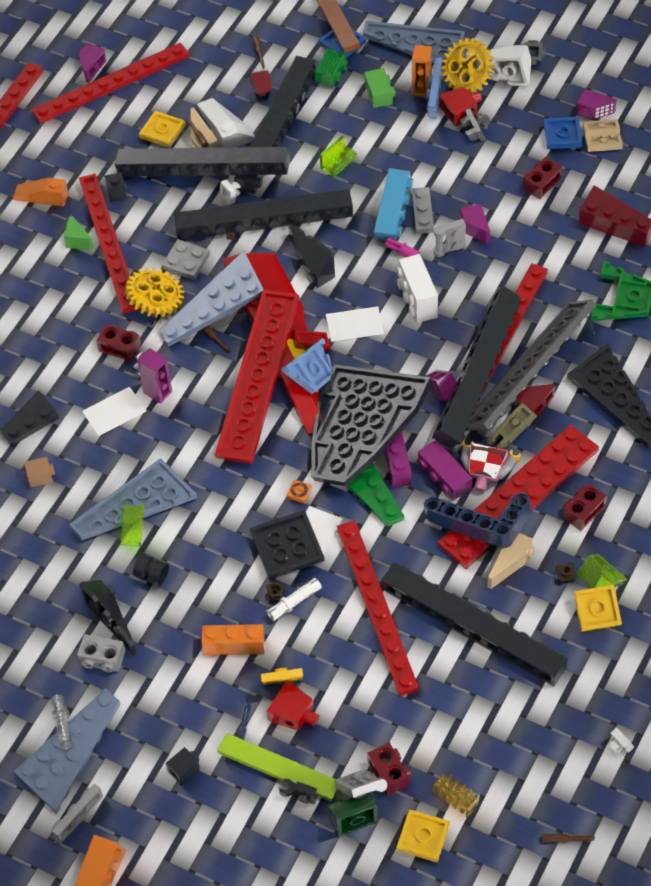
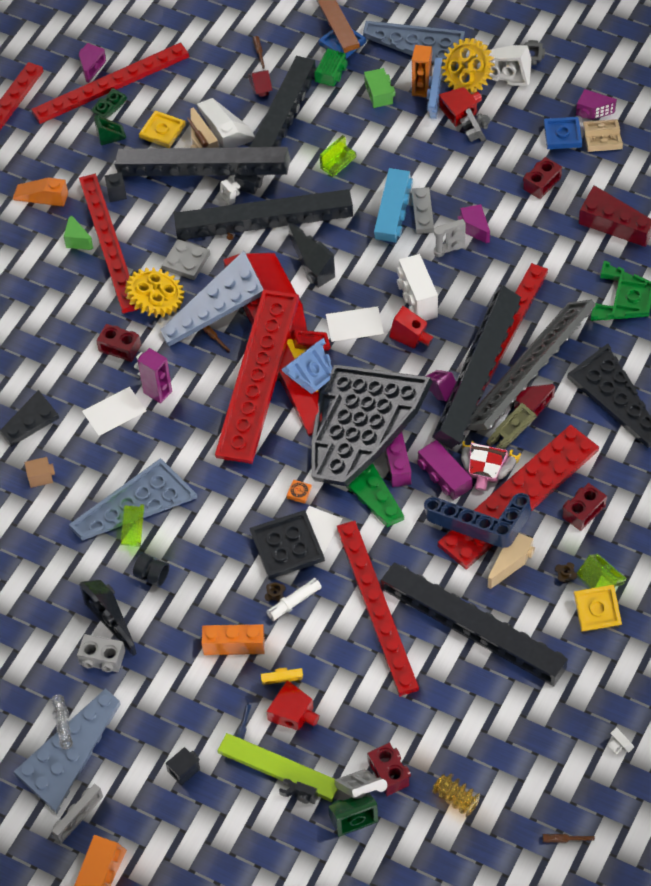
(108, 130): none -> dark green slope
(109, 105): none -> dark green slope
(402, 249): dark pink axle -> none
(409, 329): none -> red torso
(423, 835): yellow plate -> none

